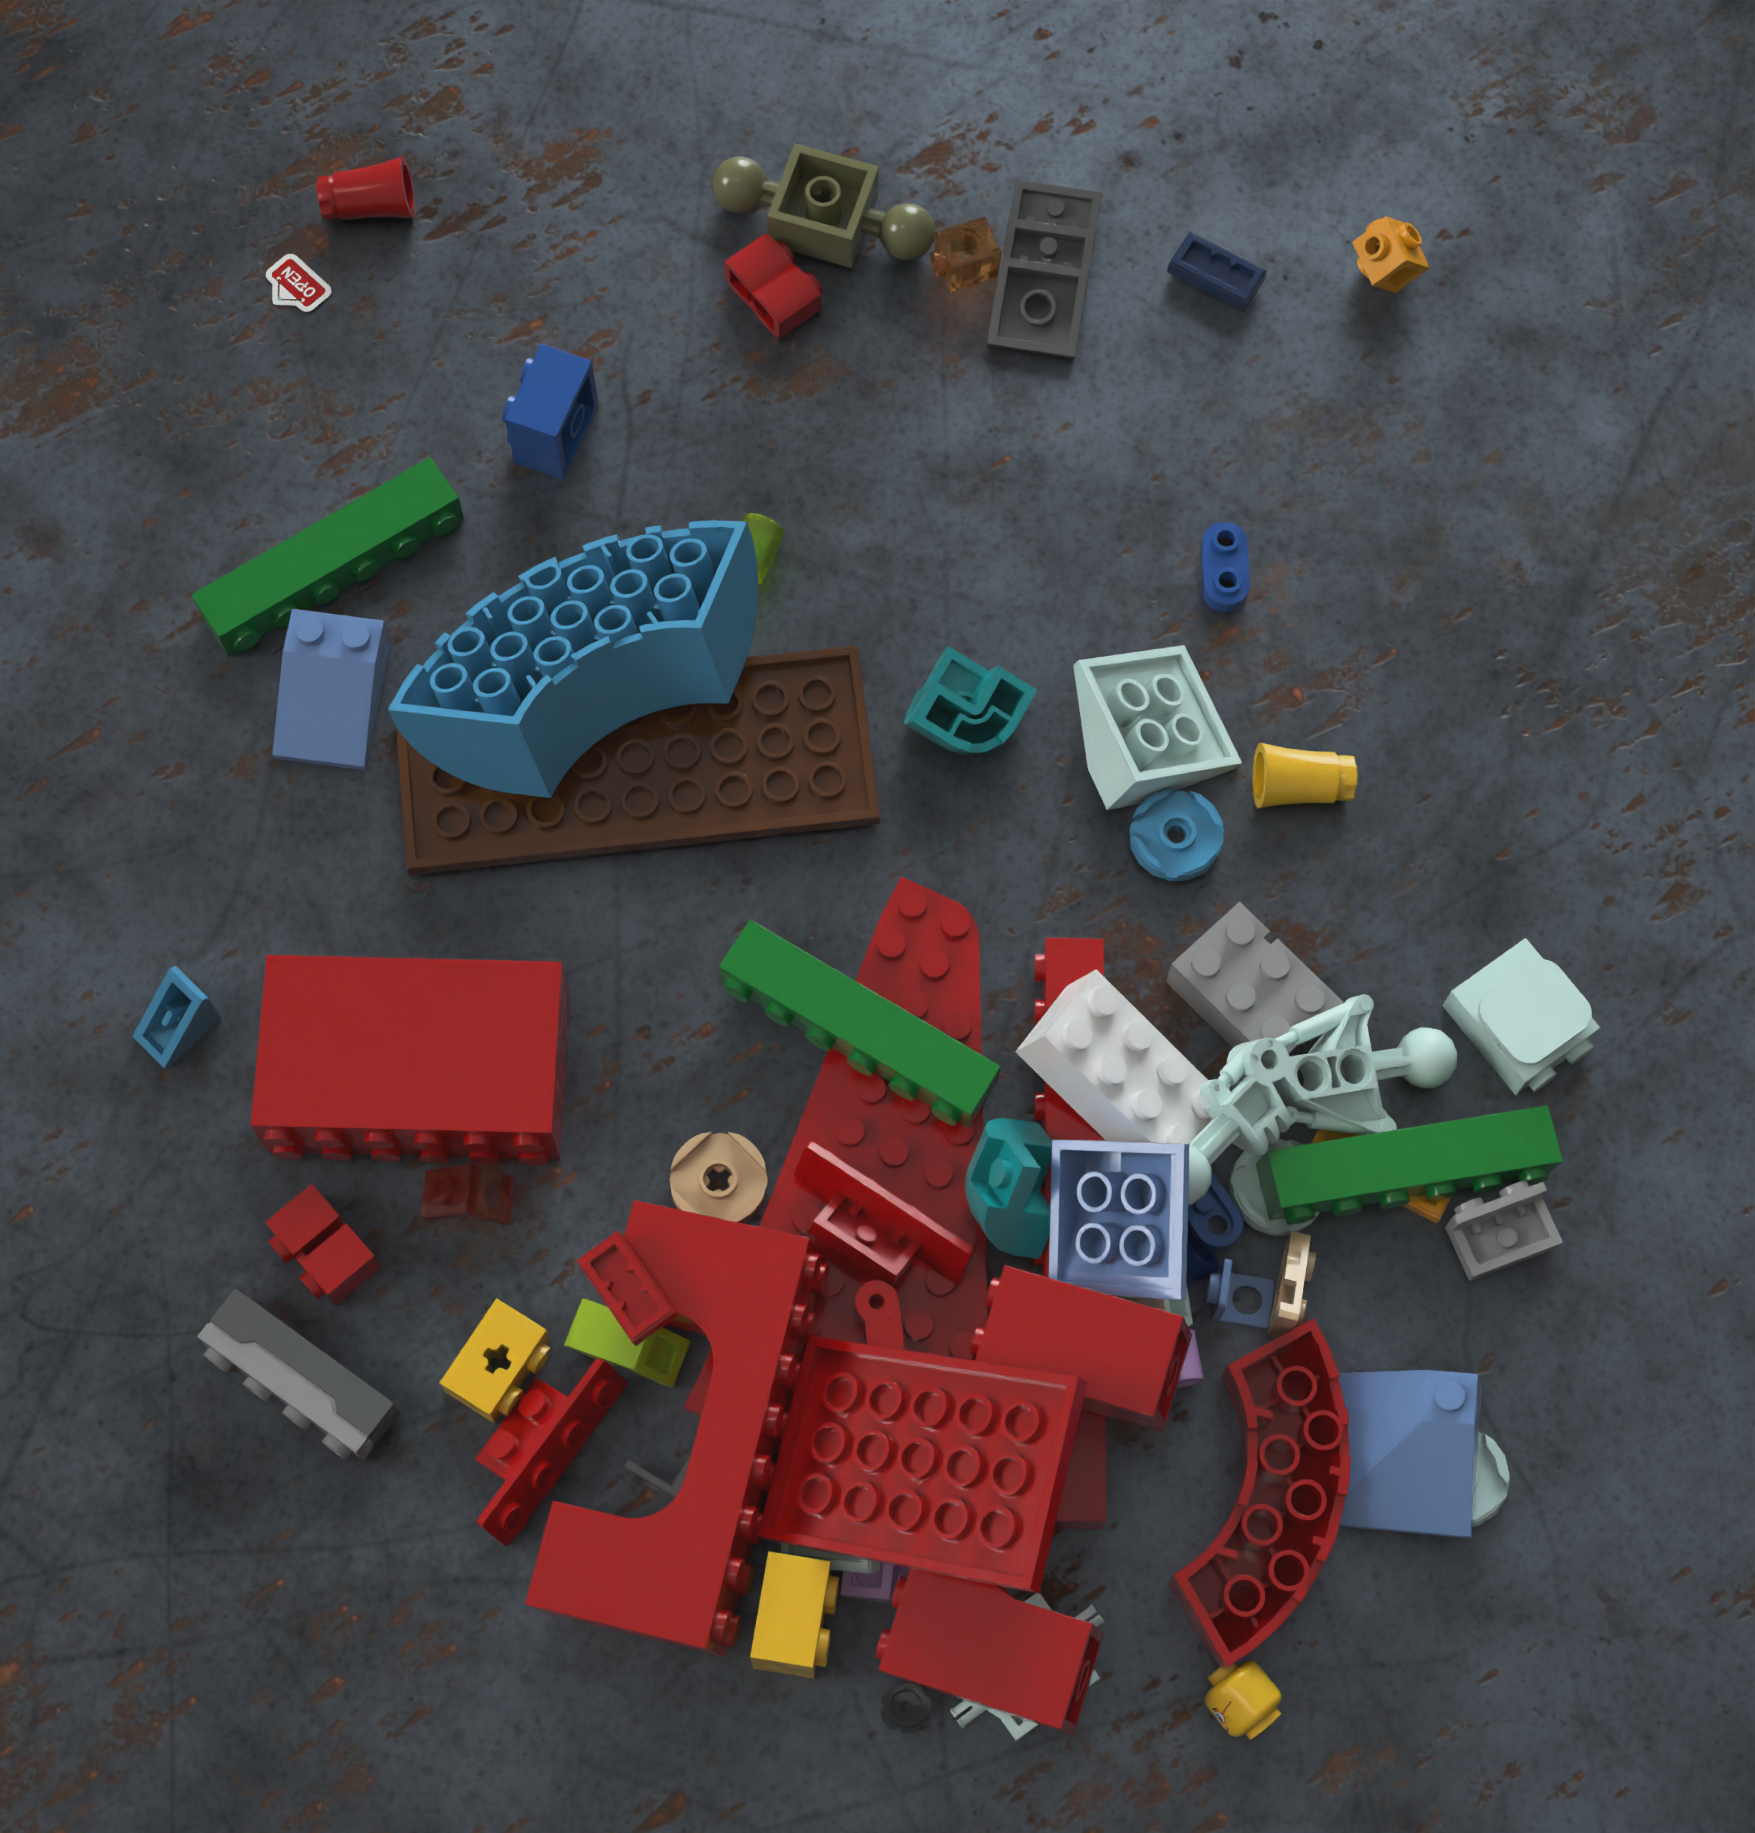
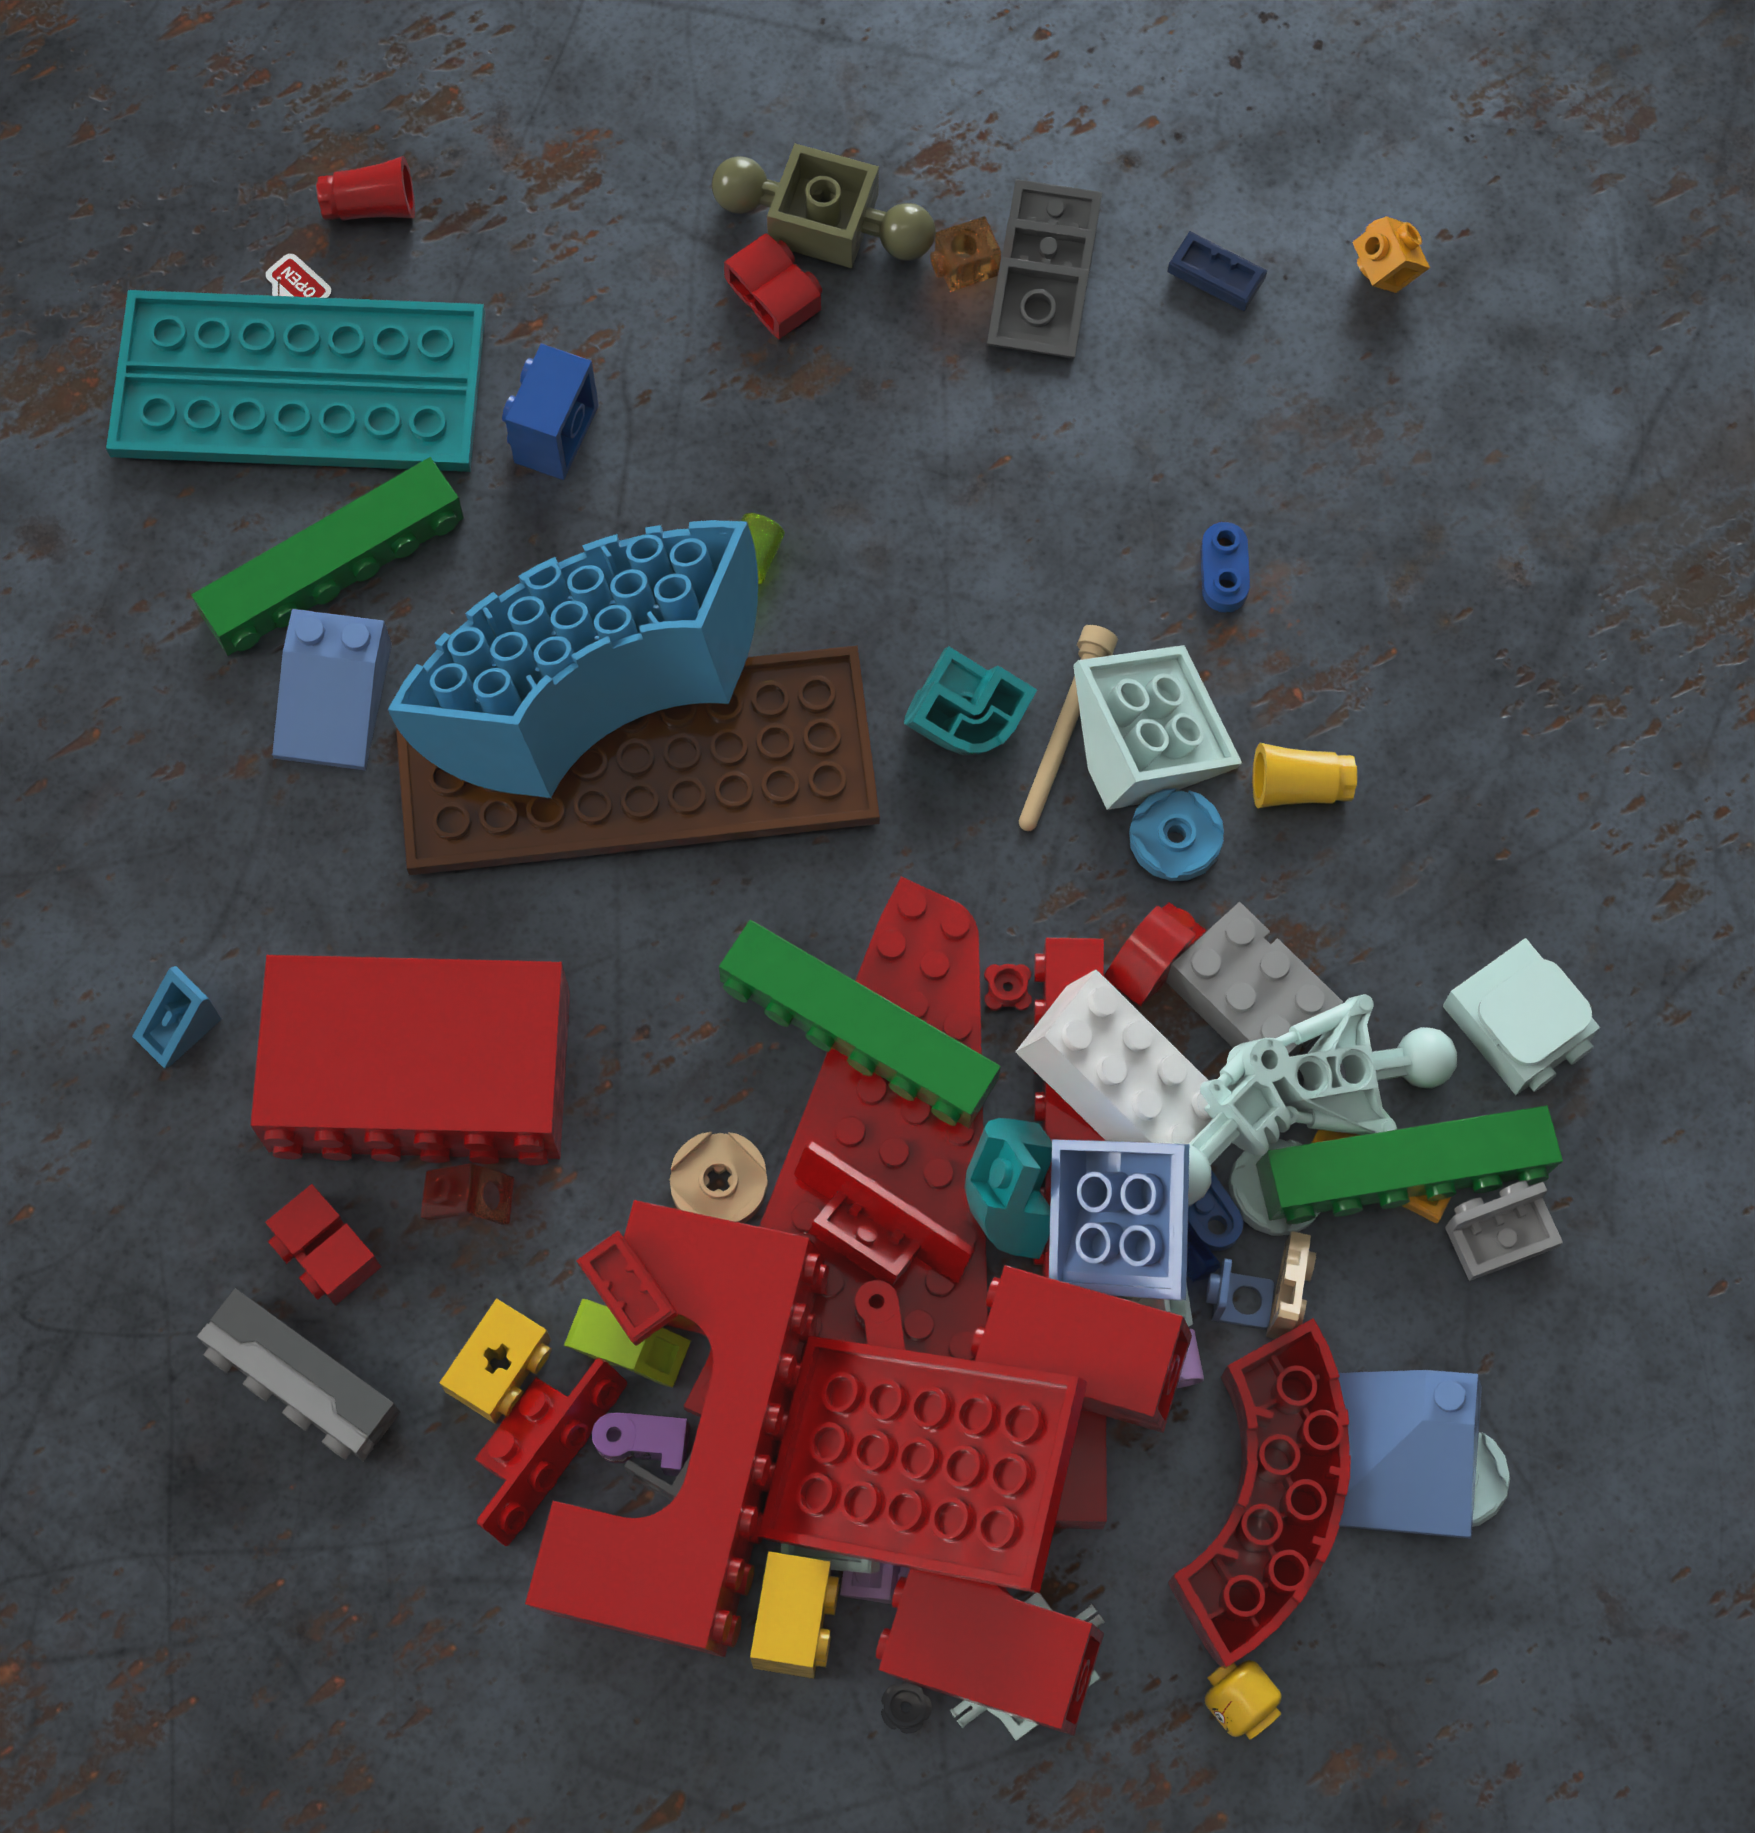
(297, 380): none -> teal plate
(641, 1436): none -> medium lavender leg
(1004, 974): none -> red plate
(1093, 643): none -> tan piece
(1150, 950): none -> red brick

